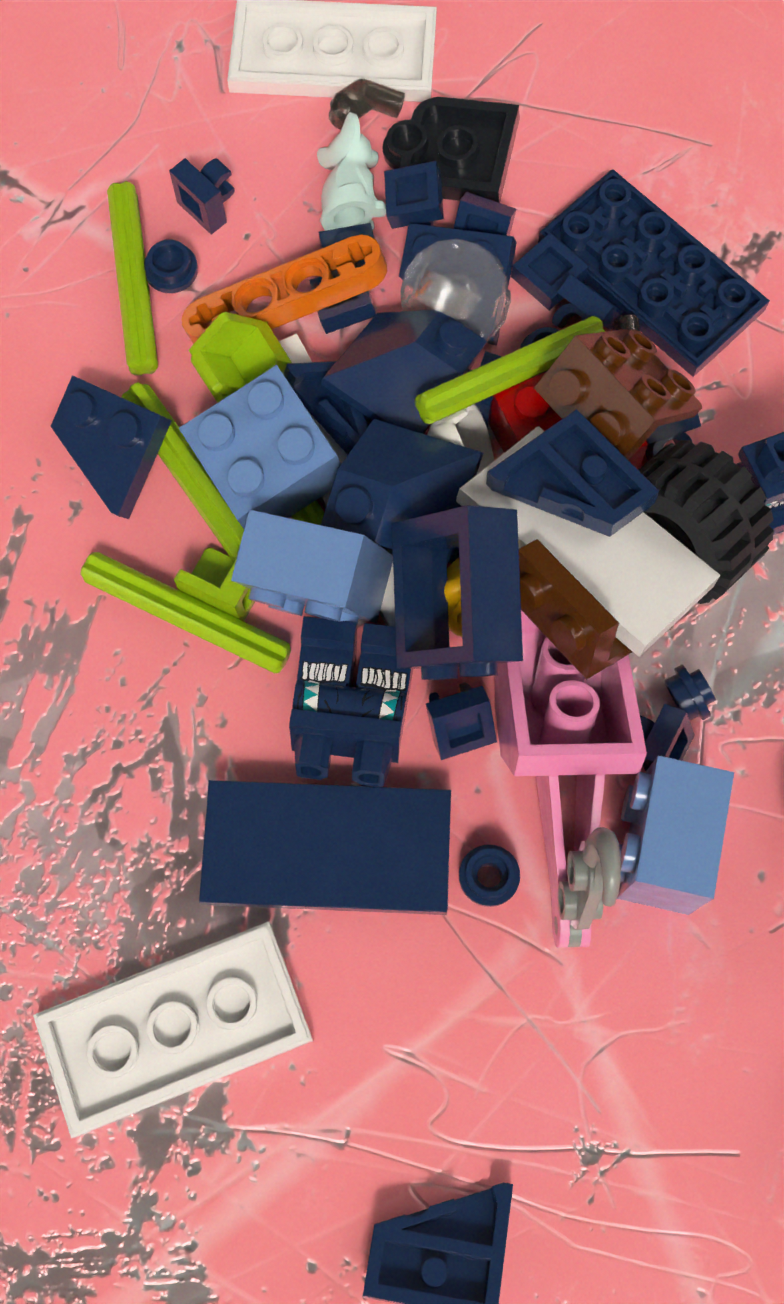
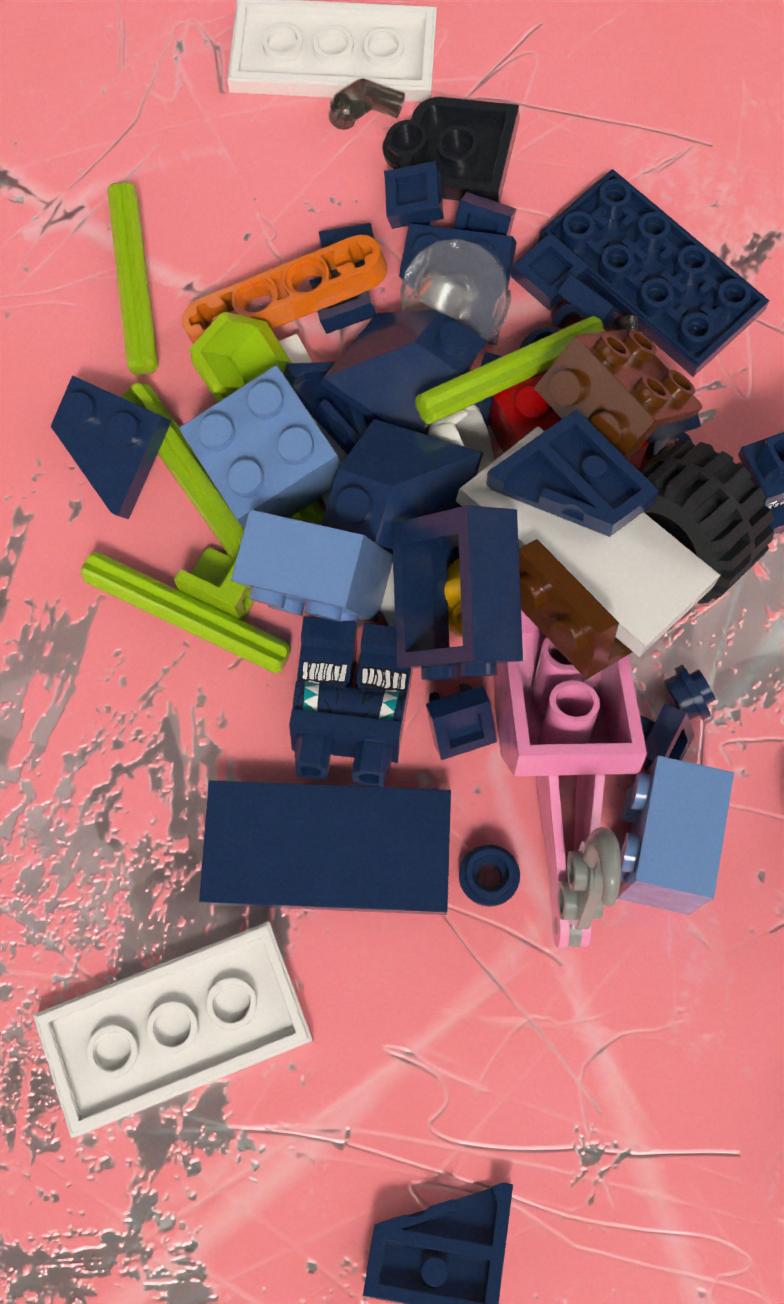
(170, 266): dark blue plate -> none
(203, 191): dark blue tile -> none
(348, 190): light aqua animal -> none

